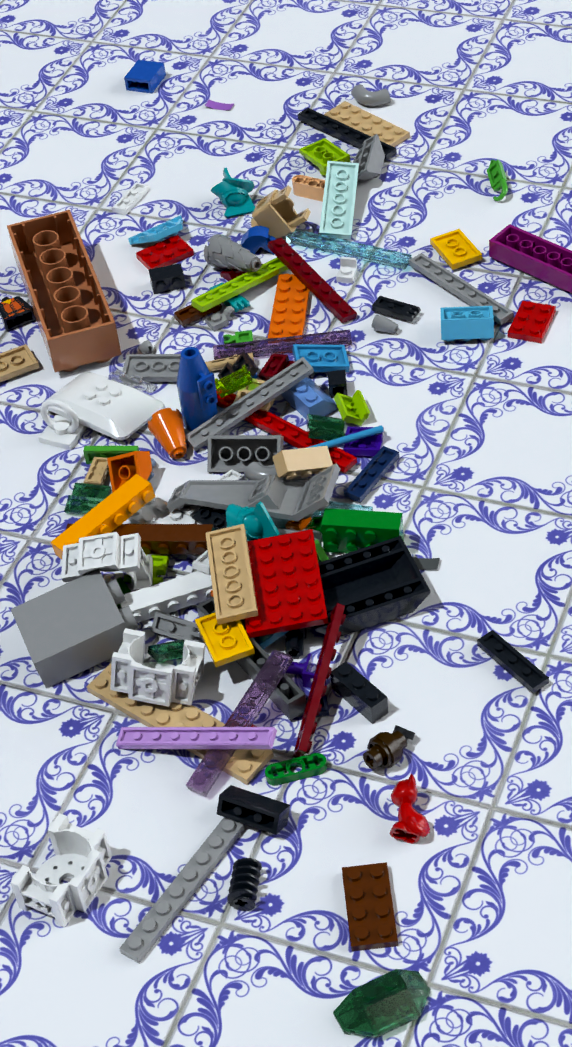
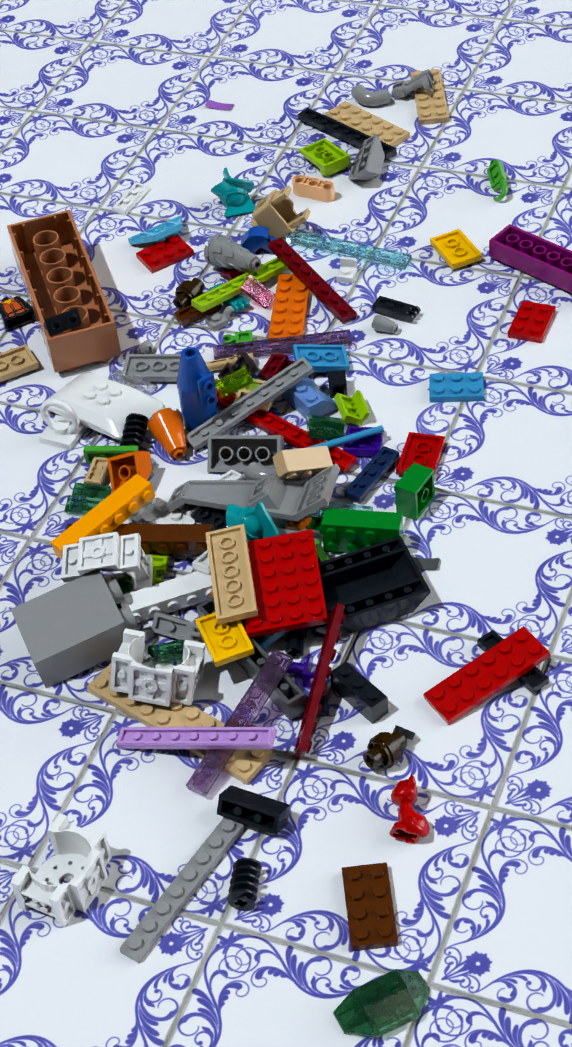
(62, 322): none -> black hinge
(134, 430): none -> black piece
(145, 76): blue brick -> none
(167, 278): black brick -> none
(187, 291): none -> dark brown piece
(257, 291): none -> clear pink plate
(283, 778): green beam -> none
(339, 199): light aqua plate -> none
(414, 491): none -> green brick
(421, 449): none -> red plate
(422, 80): none -> light grey piece
(431, 106): none -> tan plate
(456, 387): none -> dark azure plate
(459, 287): light grey plate -> none
(467, 323): medium azure slope -> none
(486, 675): none -> red plate

